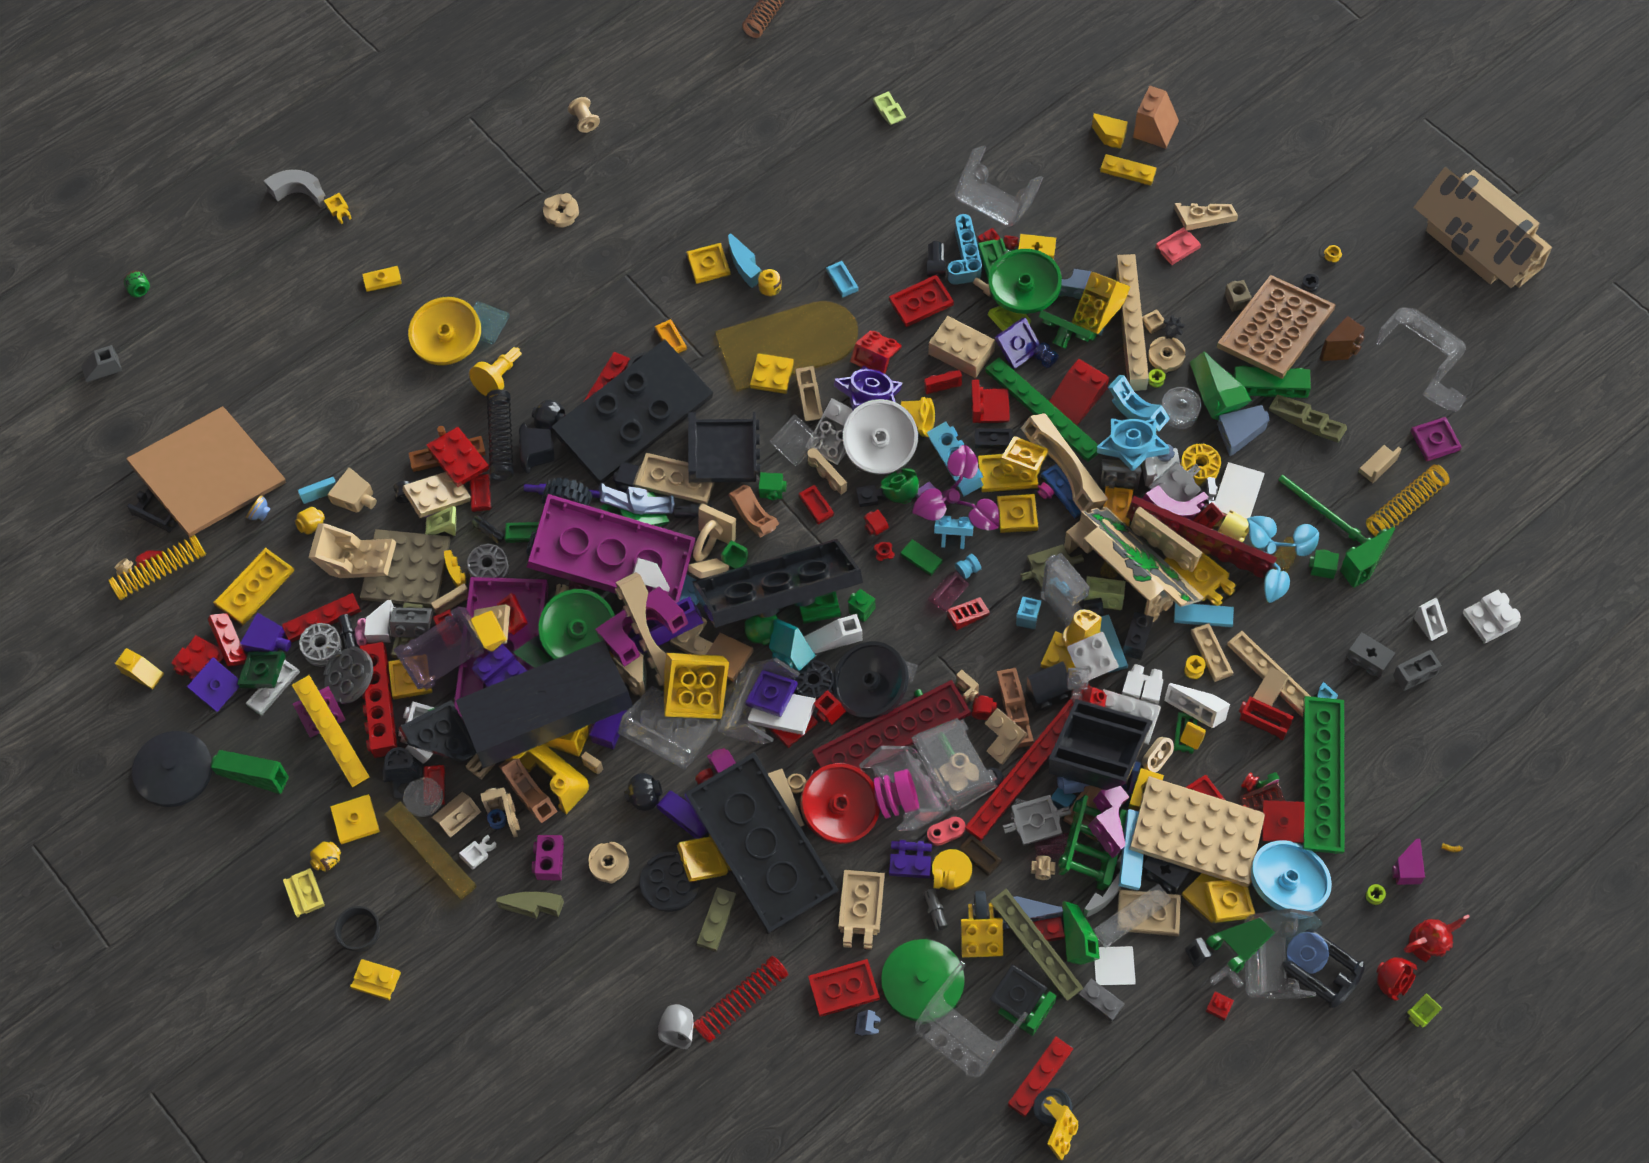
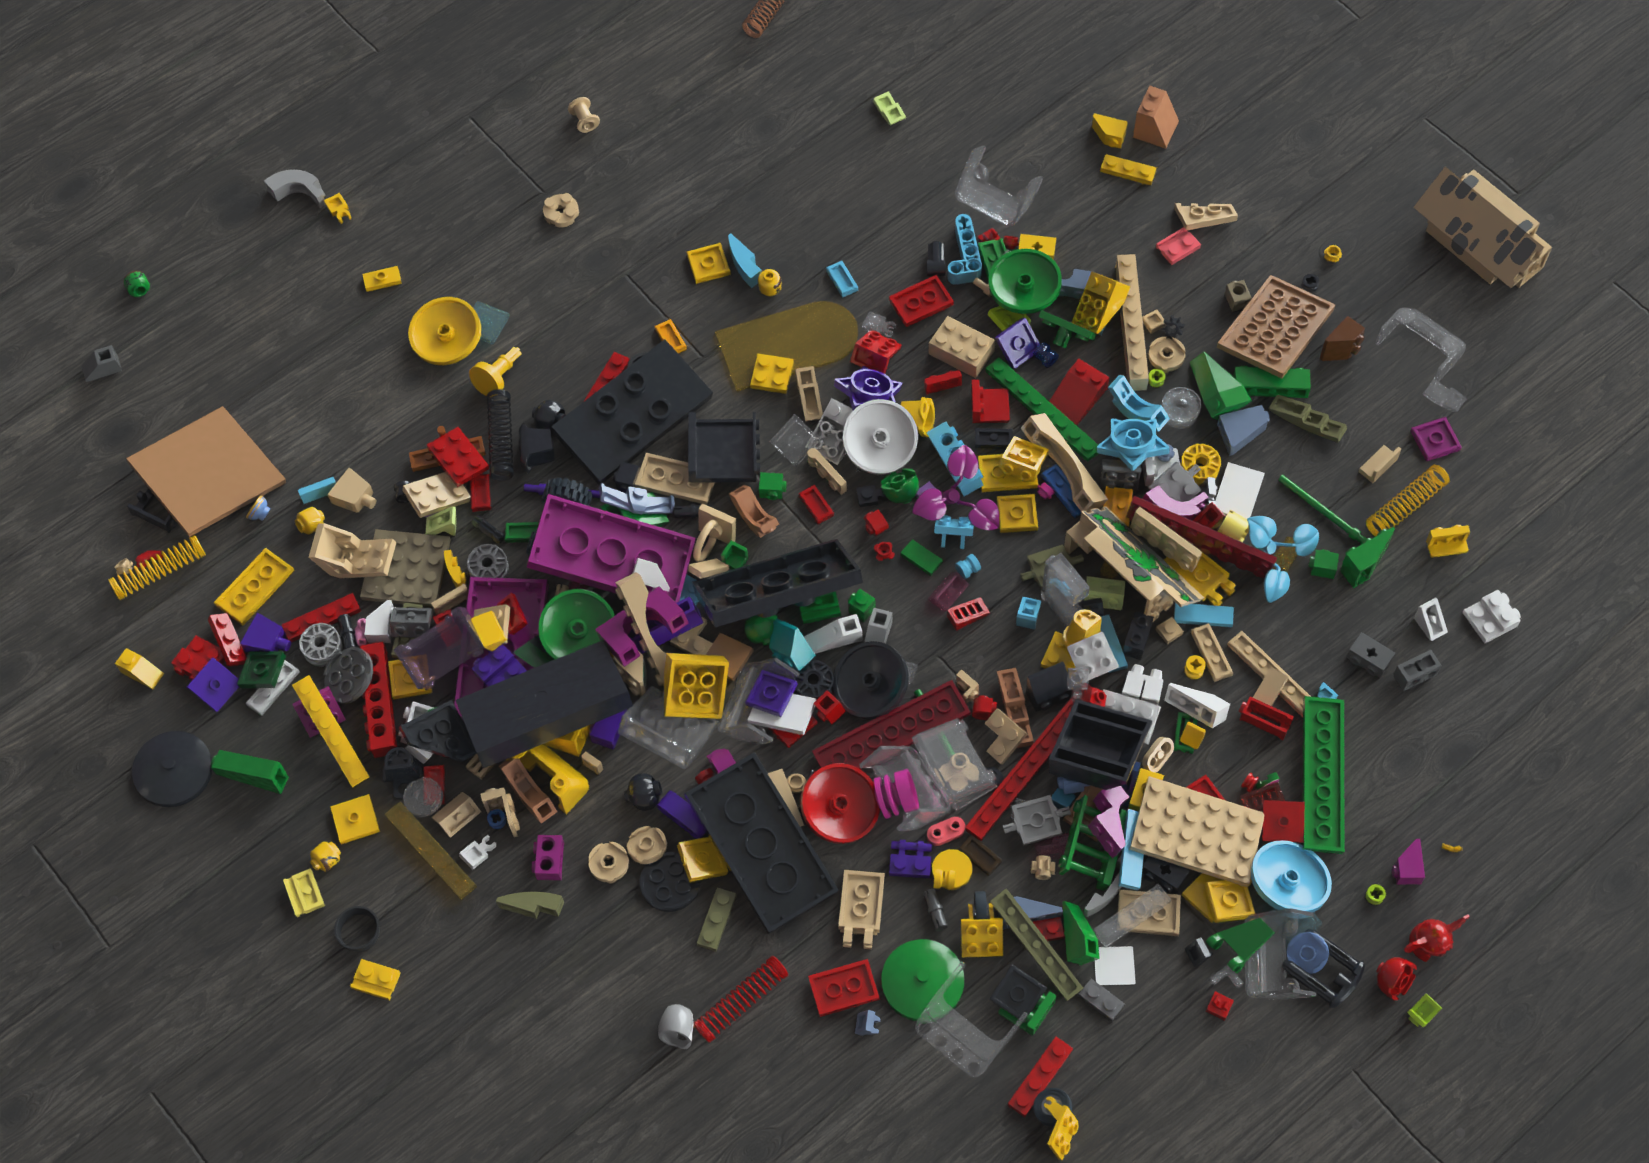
(646, 845): none -> tan tile
(878, 323): none -> clear plate
(879, 626): none -> light grey slope
(1169, 630): none -> tan plate
(1448, 541): none -> yellow bracket

